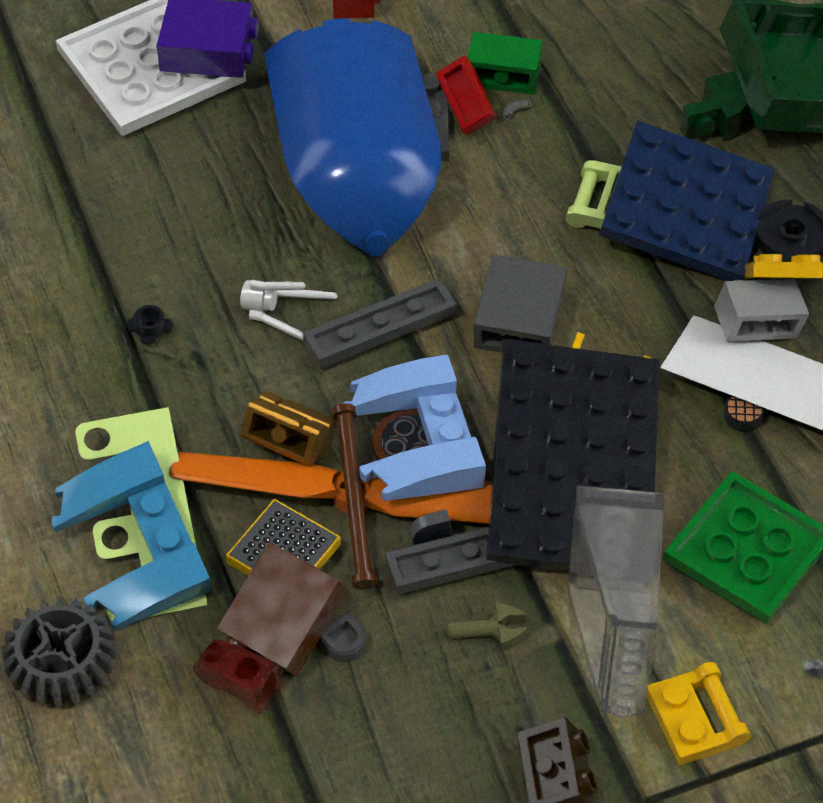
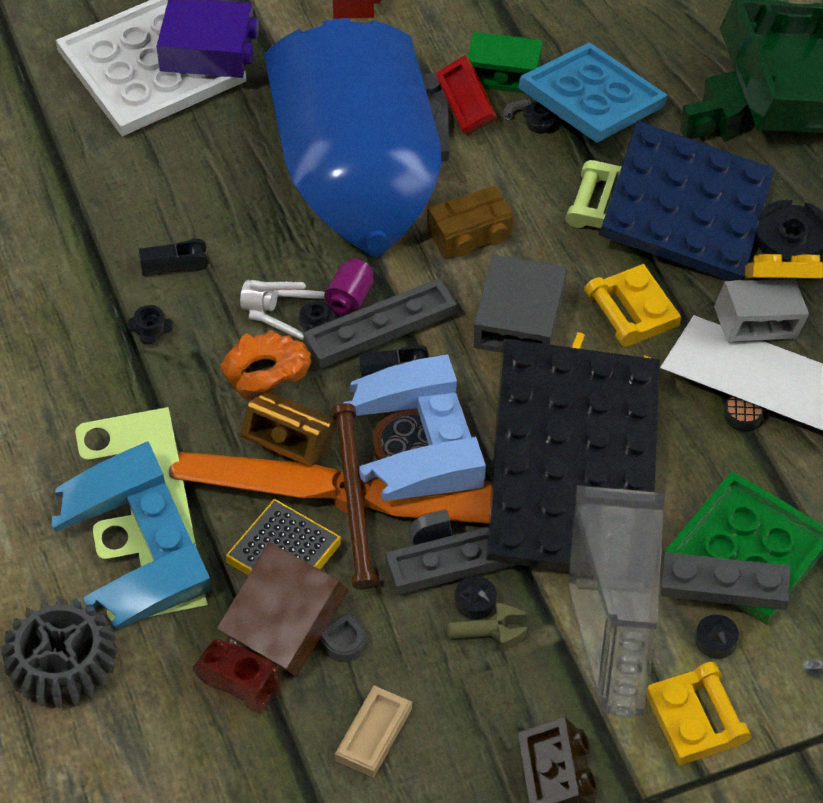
(174, 257): none -> black bar
(289, 356): none -> orange piece
(315, 314): none -> black plate
(349, 286): none -> magenta brick
(373, 731): none -> tan tile
(376, 361): none -> black bar
(470, 222): none -> pearl gold brick
(475, 597): none -> black tile
(539, 118): none -> black plate
(592, 92): none -> dark azure plate
(641, 299): none -> yellow plate
(716, 636): none -> black tile
(725, 581): none -> dark grey plate

